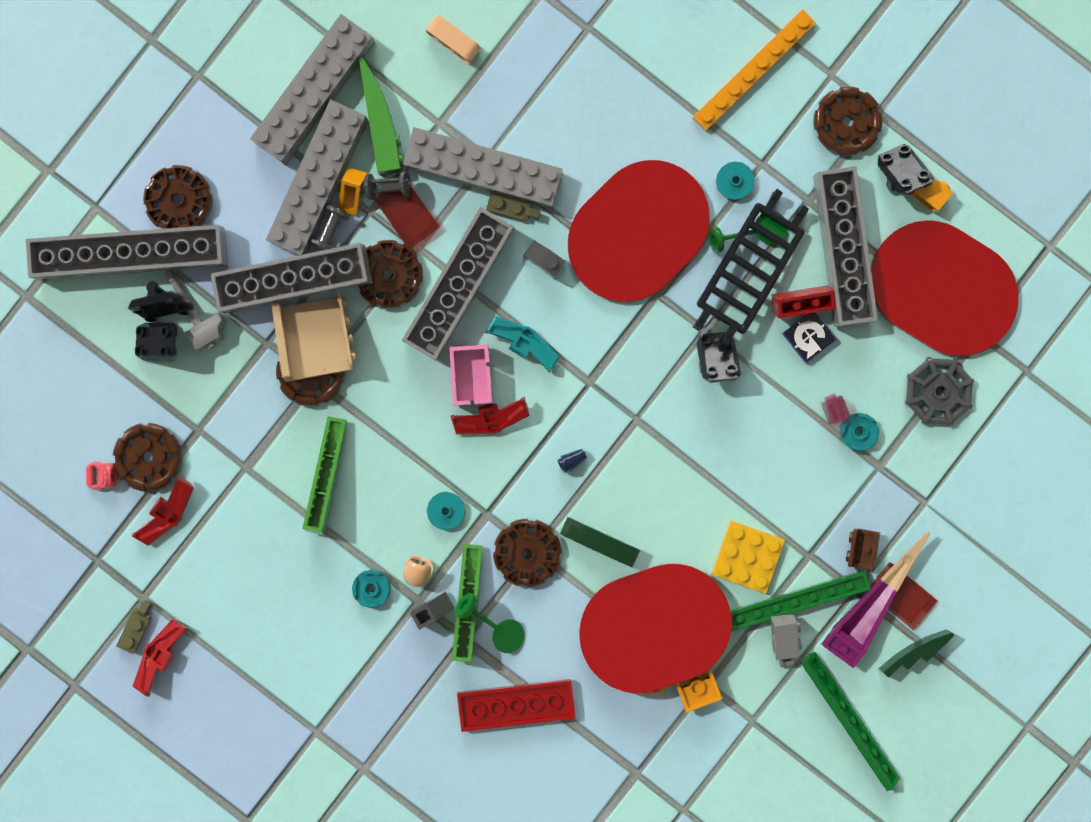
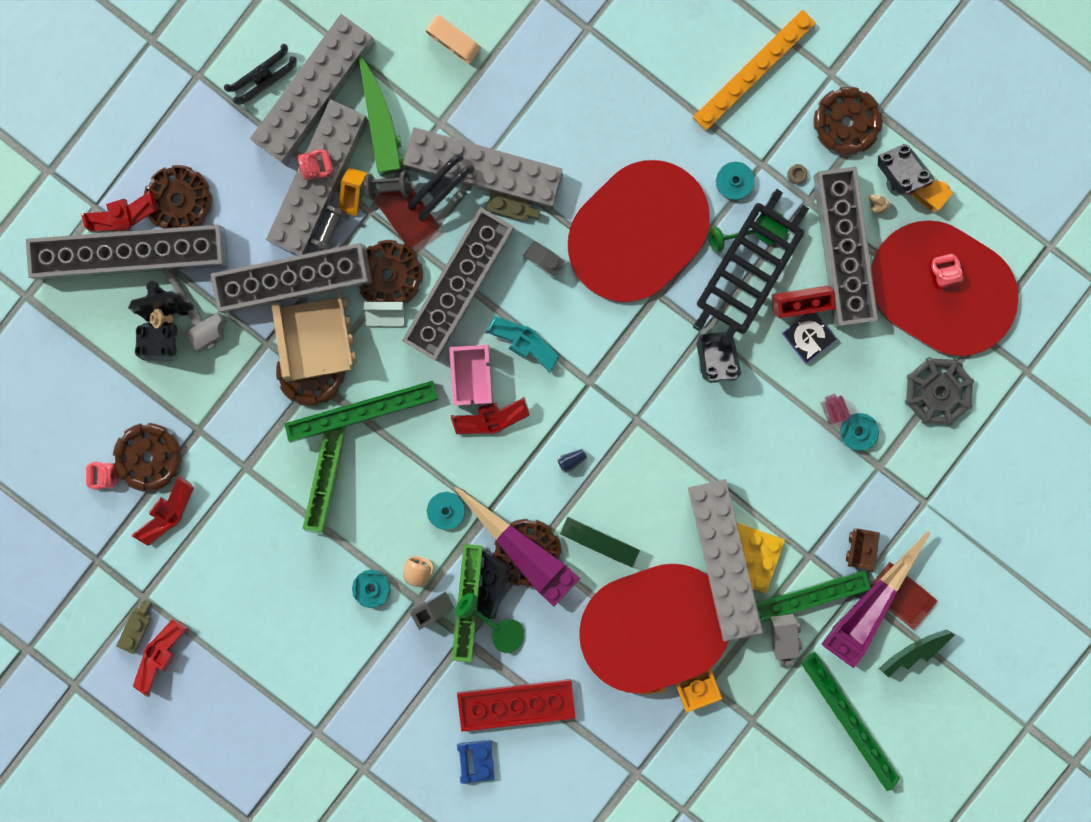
(120, 214): none -> red plate
(157, 318): none -> tan plate
(262, 76): none -> black piece
(310, 167): none -> coral piece
(361, 411): none -> green plate
(385, 313): none -> light aqua panel
(439, 187): none -> black piece
(482, 761): none -> blue plate
(494, 582): none -> black wing
(542, 569): none -> magenta plate
(724, 560): none -> light grey brick
(797, 174): none -> dark tan tile
(880, 204): none -> tan plate
(947, 276): none -> coral piece

